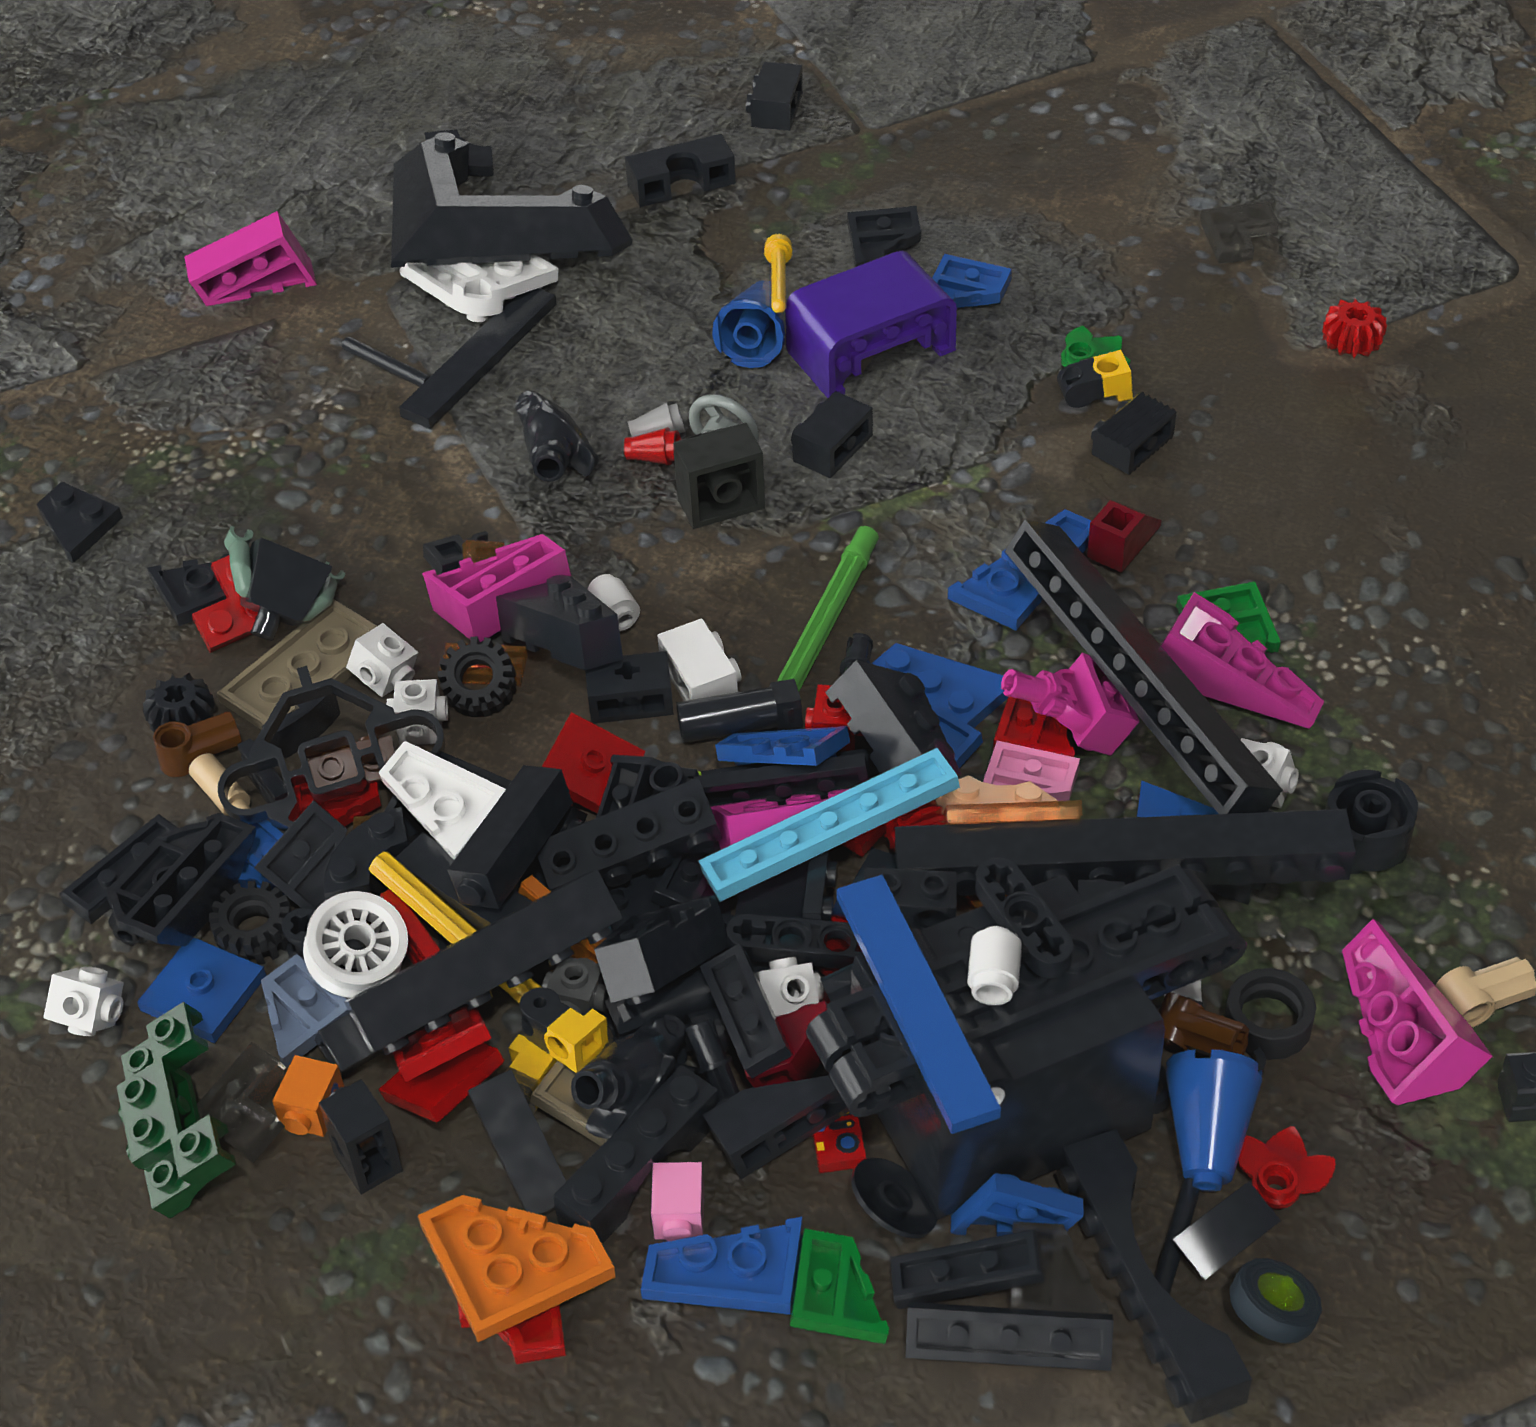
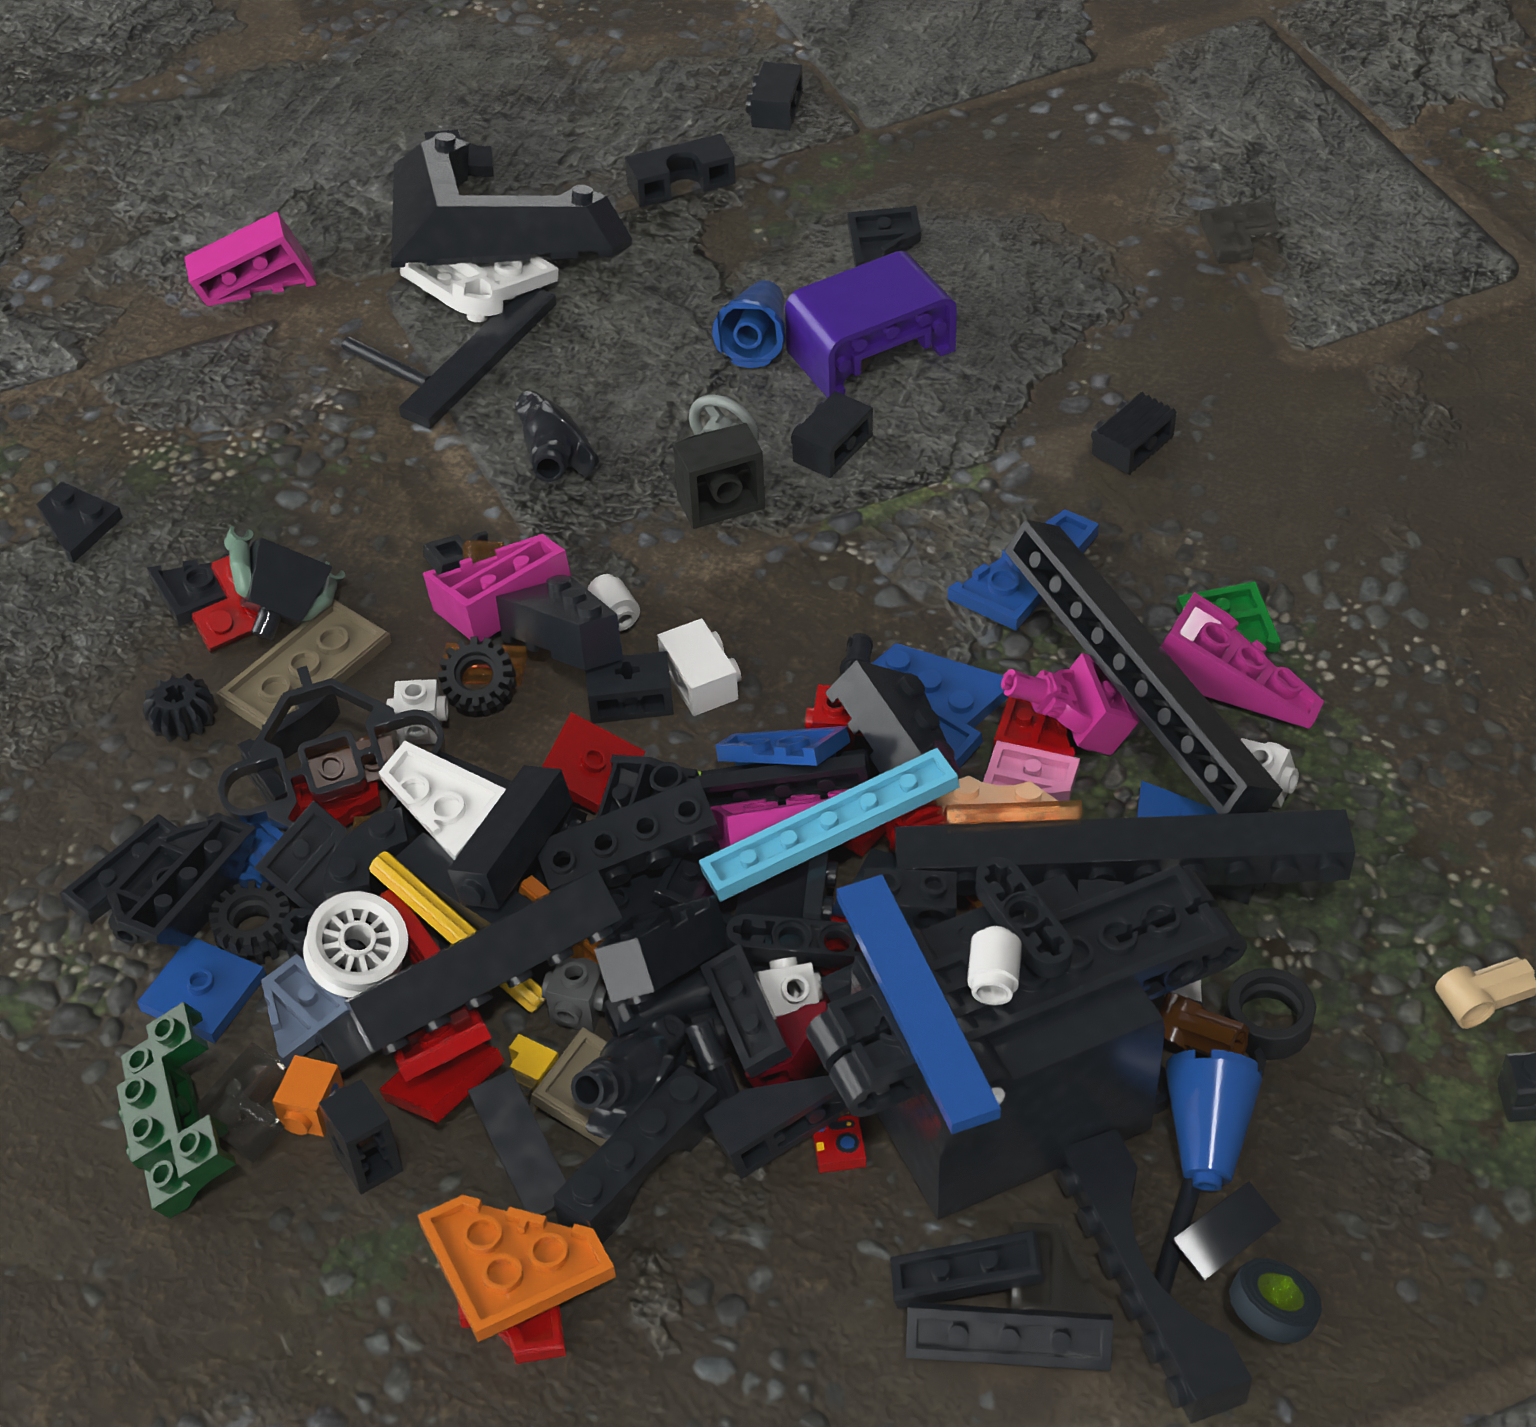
(84, 1000): white brick -> none
(181, 744): reddish brown piece -> none
(206, 772): tan cylinder -> none
(382, 659): white brick -> none
(562, 1030): yellow leg -> none
(652, 446): red cone -> none
(656, 419): light grey cone -> none
(677, 1200): bright pink brick -> none
(729, 1271): blue wing -> none
(741, 712): black piece -> none
(778, 252): yellow piece -> none
(834, 1291): green wing -> none
(853, 562): bright green axle -> none
(892, 1198): black dish -> none
(972, 281): blue wing -> none
(1011, 1200): blue wing -> none
(1082, 345): green plate -> none
(1096, 379): leg -> none
(1119, 534): dark red slope -> none
(1284, 1163): red plate -> none
(1354, 328): red gear -> none
(1379, 818): black brick -> none
(1411, 1027): dark pink wedge -> none

